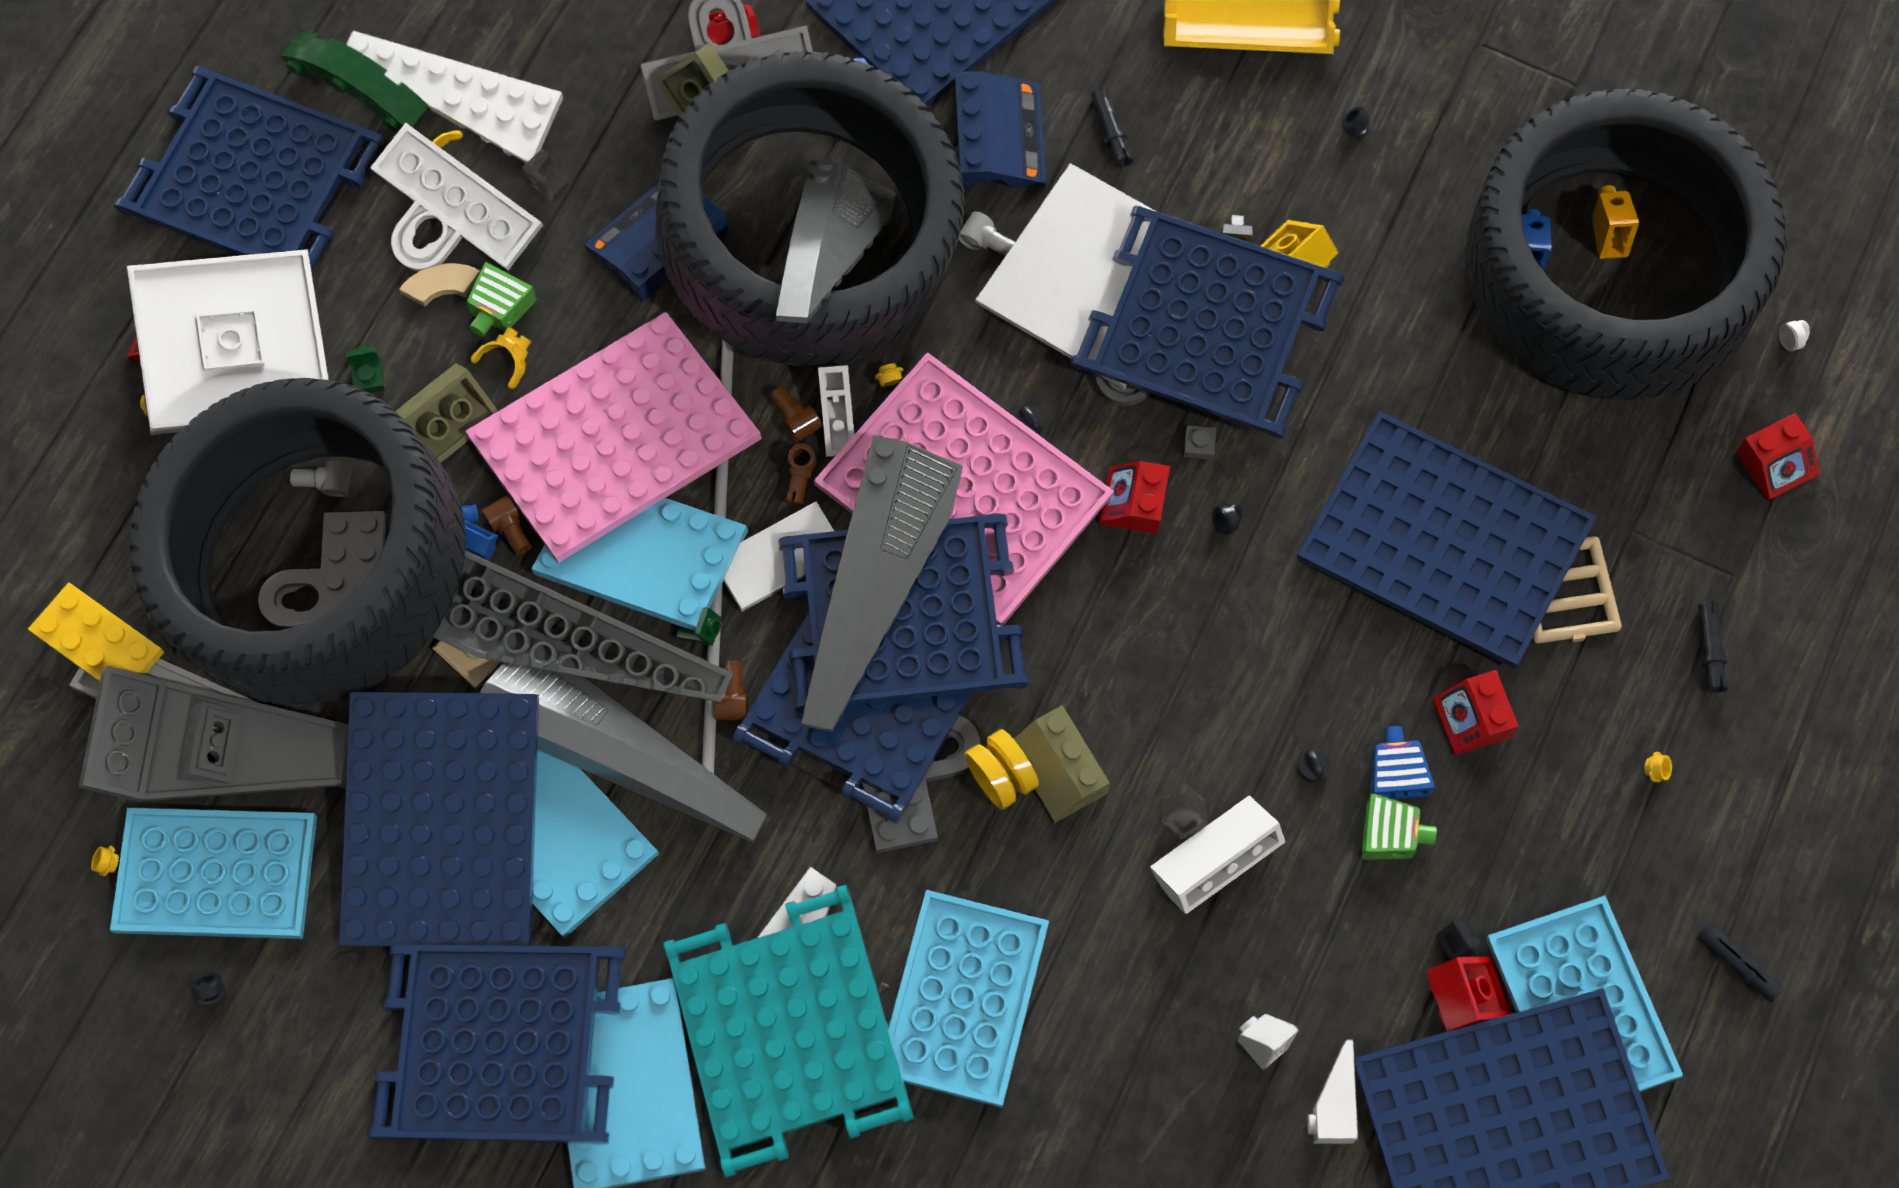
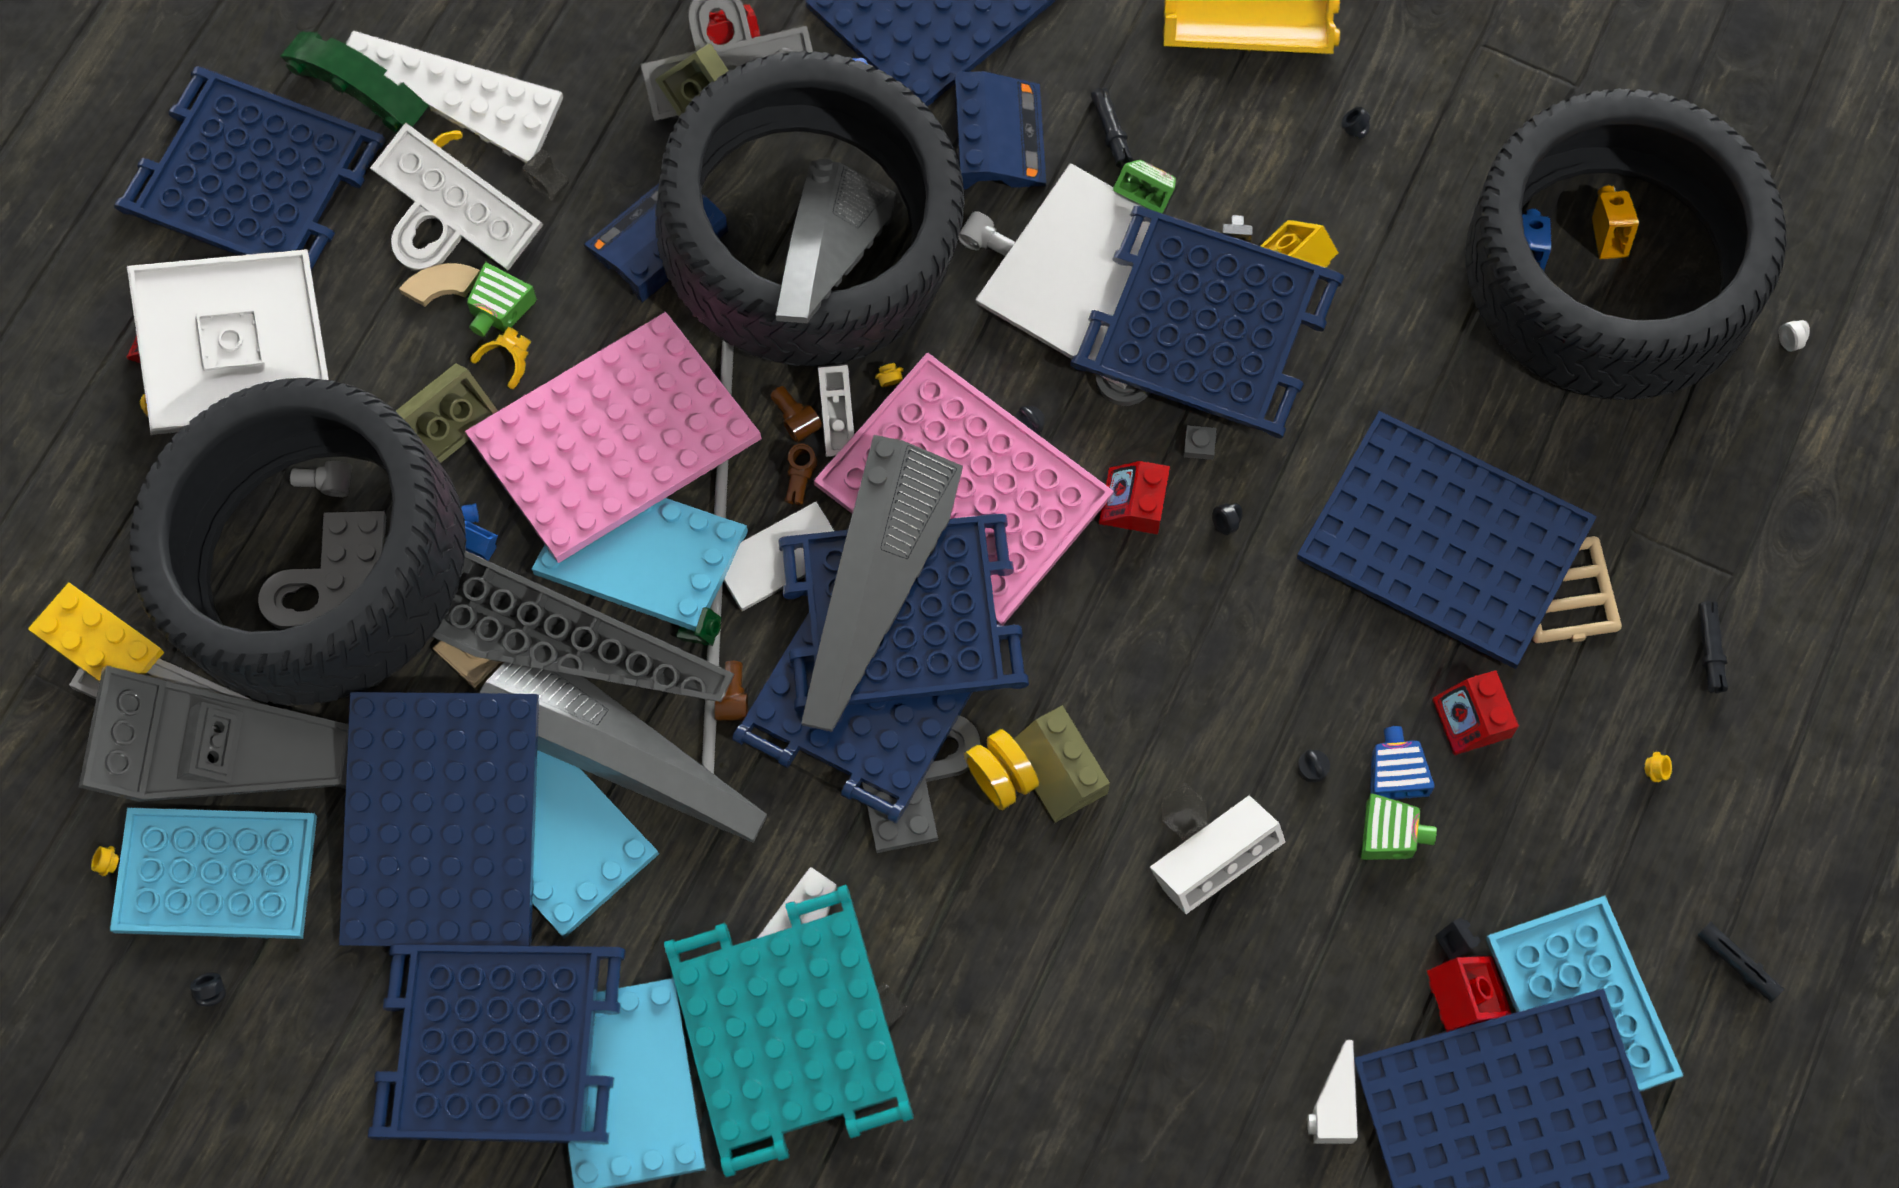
(366, 369): dark green bracket -> none
(504, 519): reddish brown pin -> none
(965, 996): medium azure plate -> none
(1145, 185): none -> bright green torso
(1266, 1038): white slope -> none
(1780, 456): red slope -> none

